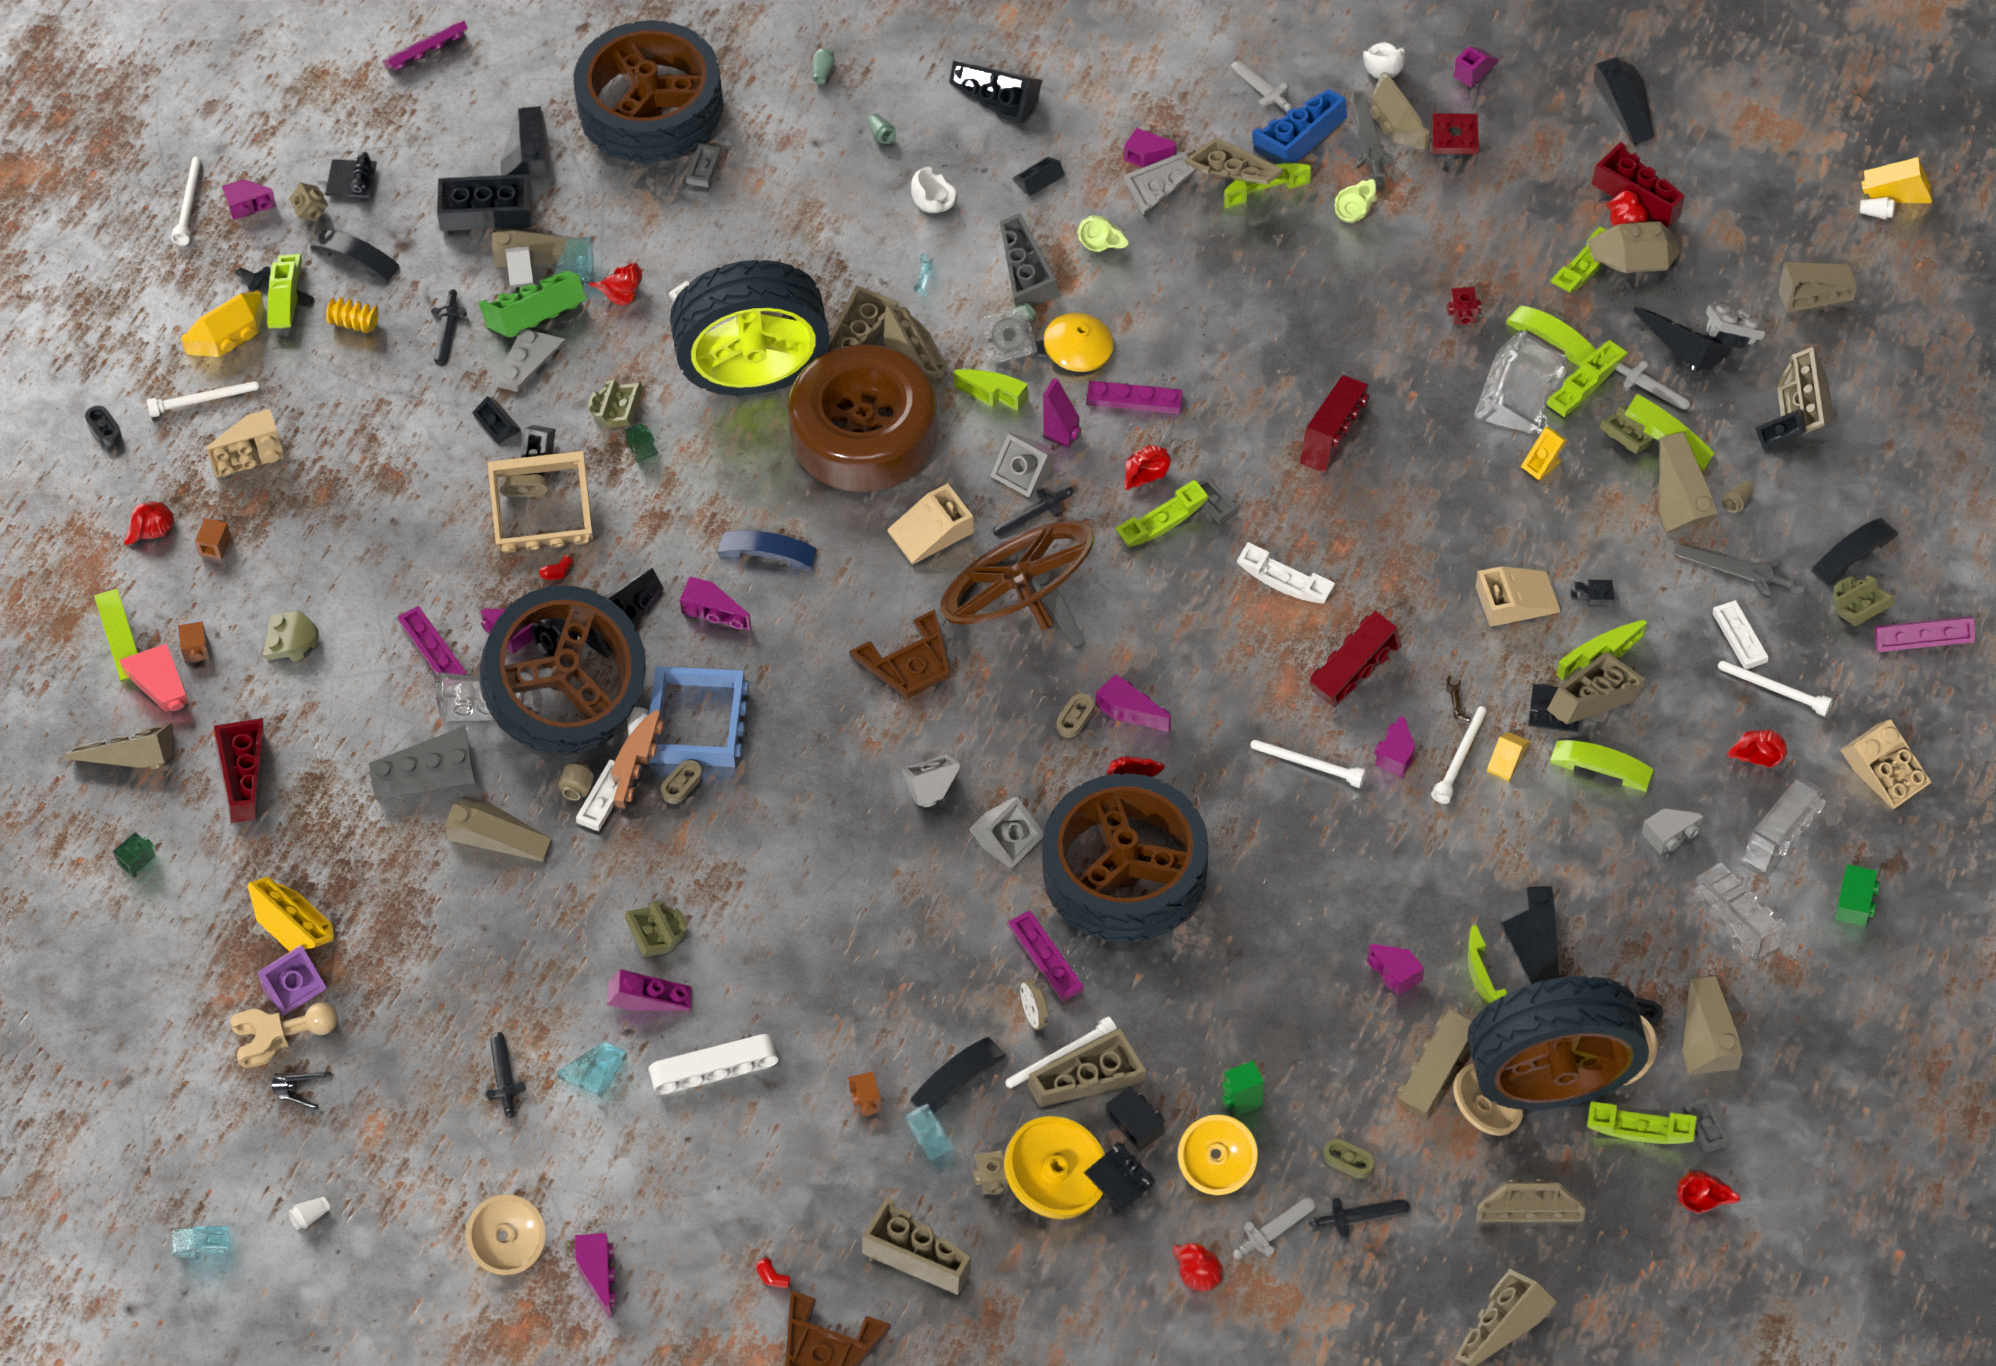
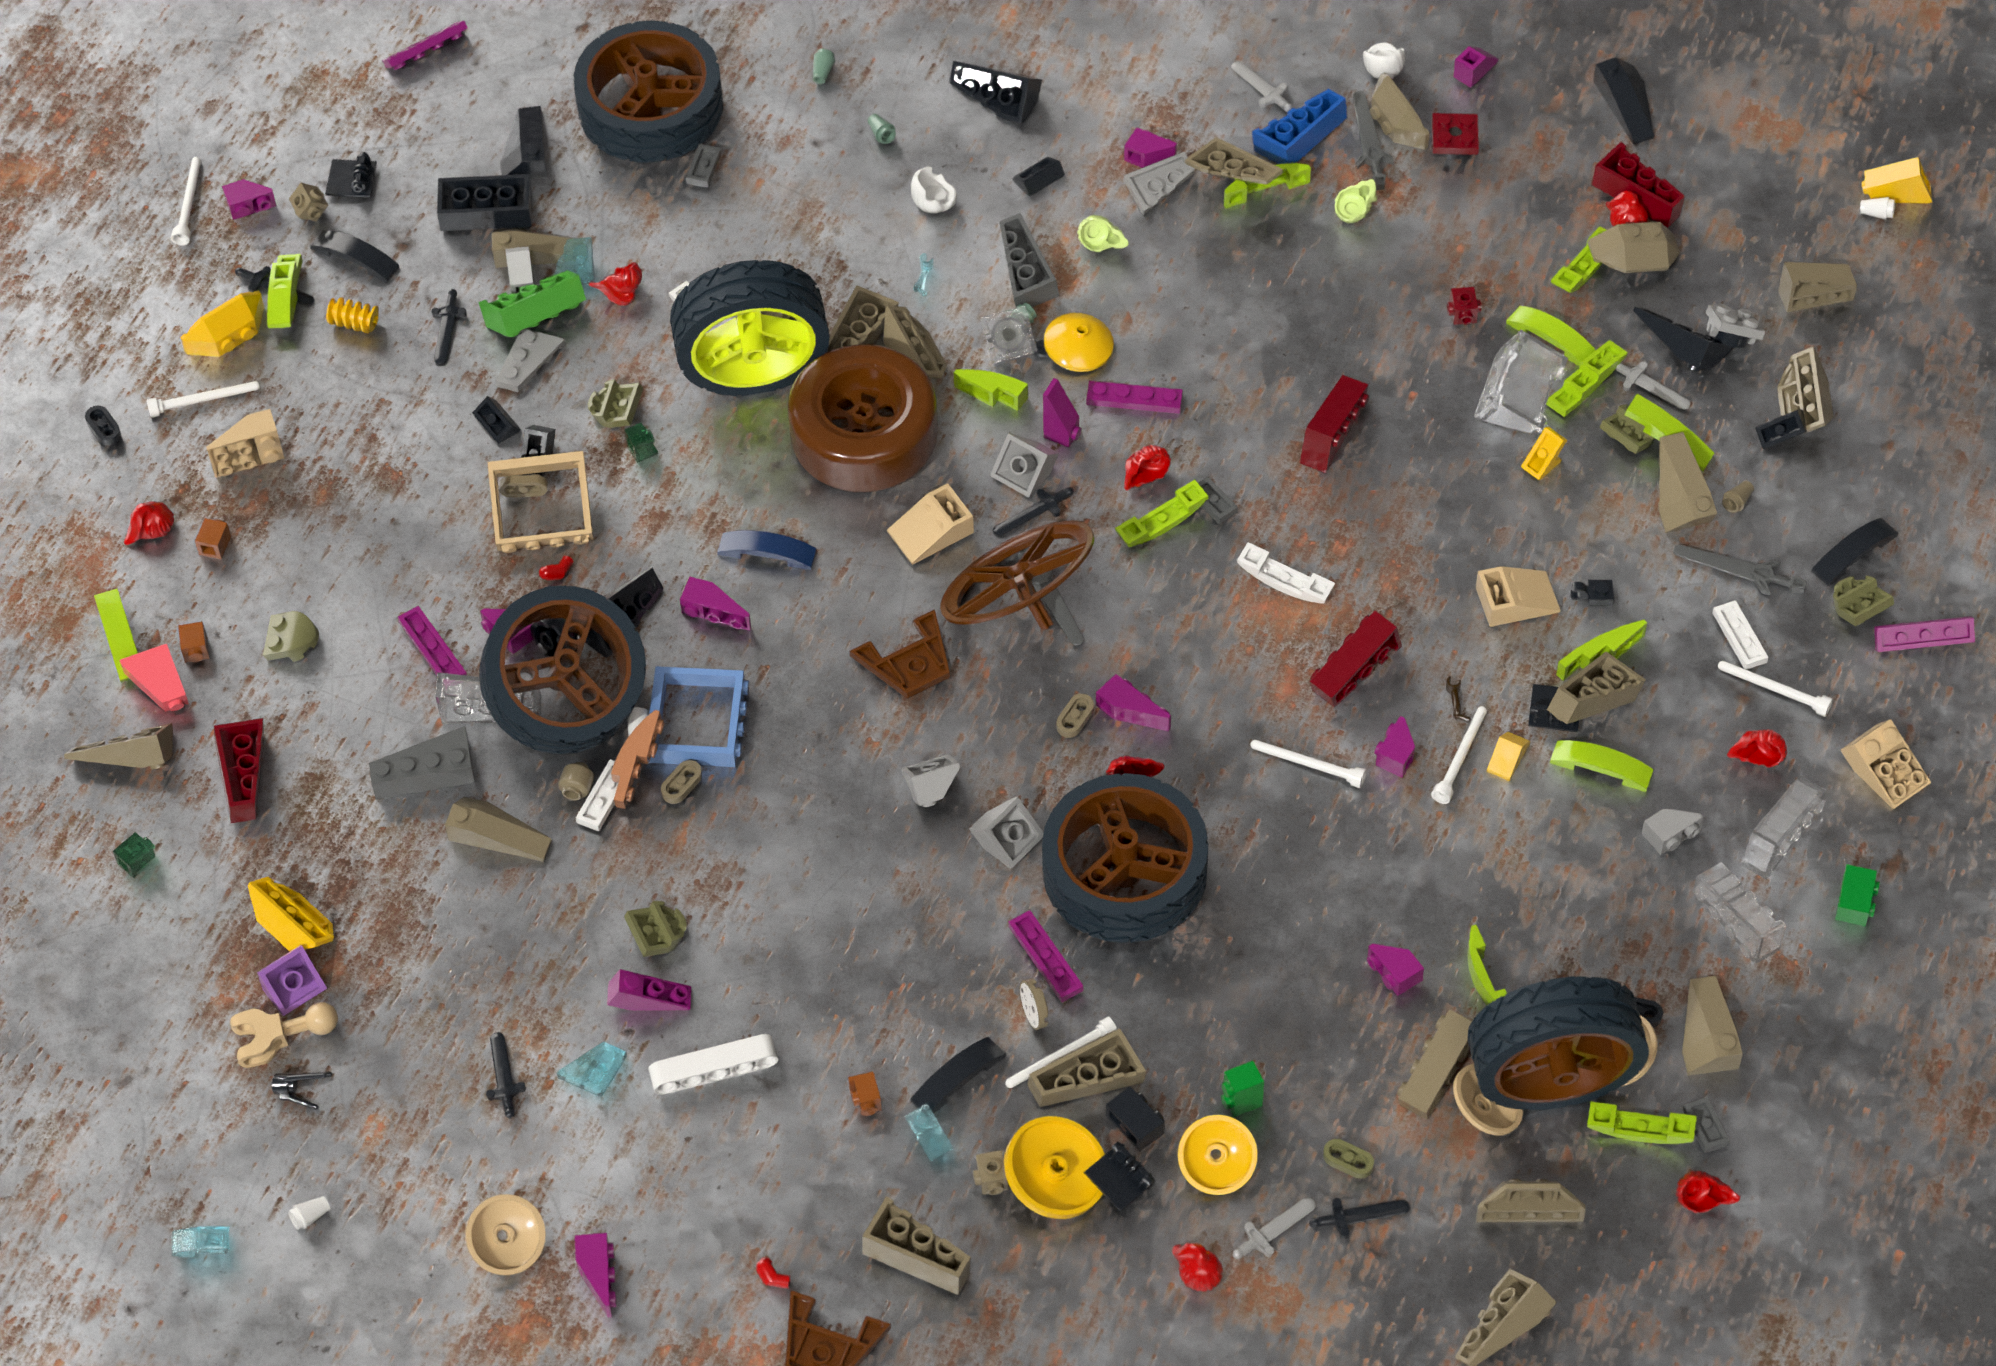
(1531, 927): black wedge -> none

